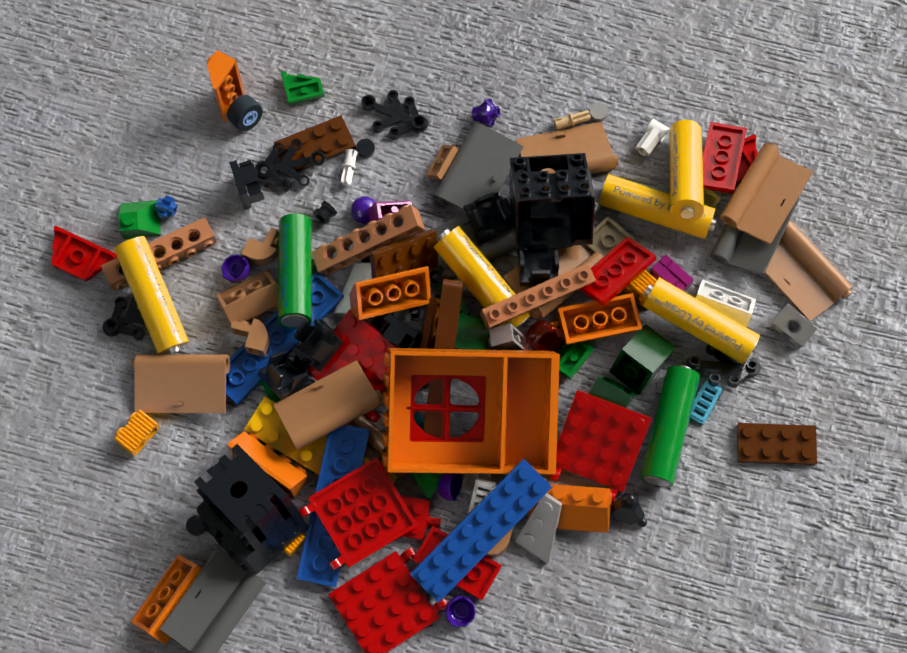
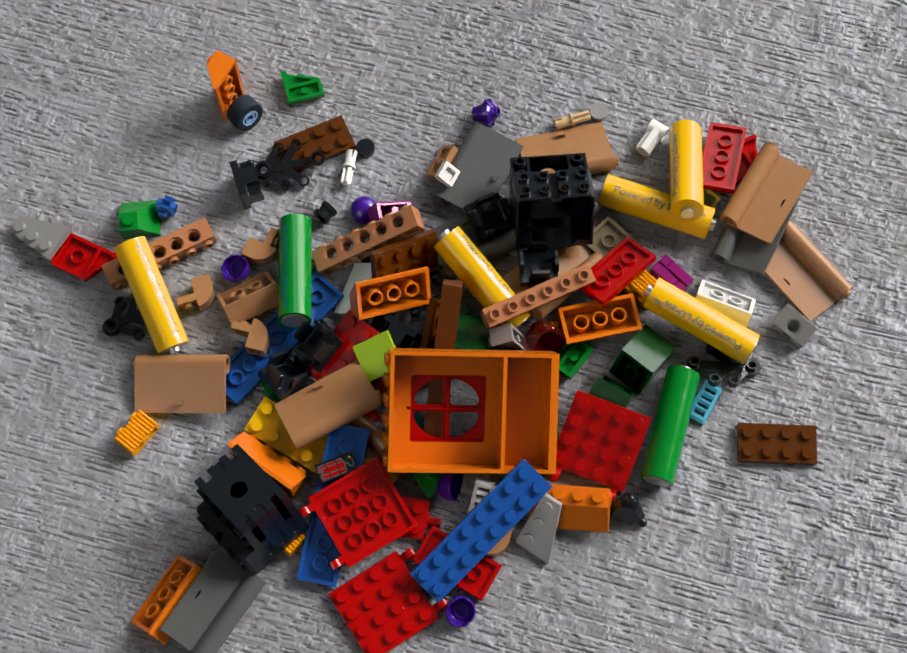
(40, 235): none -> light grey wing
(194, 527): black tile -> none
(202, 296): none -> medium nougat brick
(336, 467): none -> tile
(371, 355): none -> lime tile
(396, 115): black plant -> none
(447, 174): none -> white tile

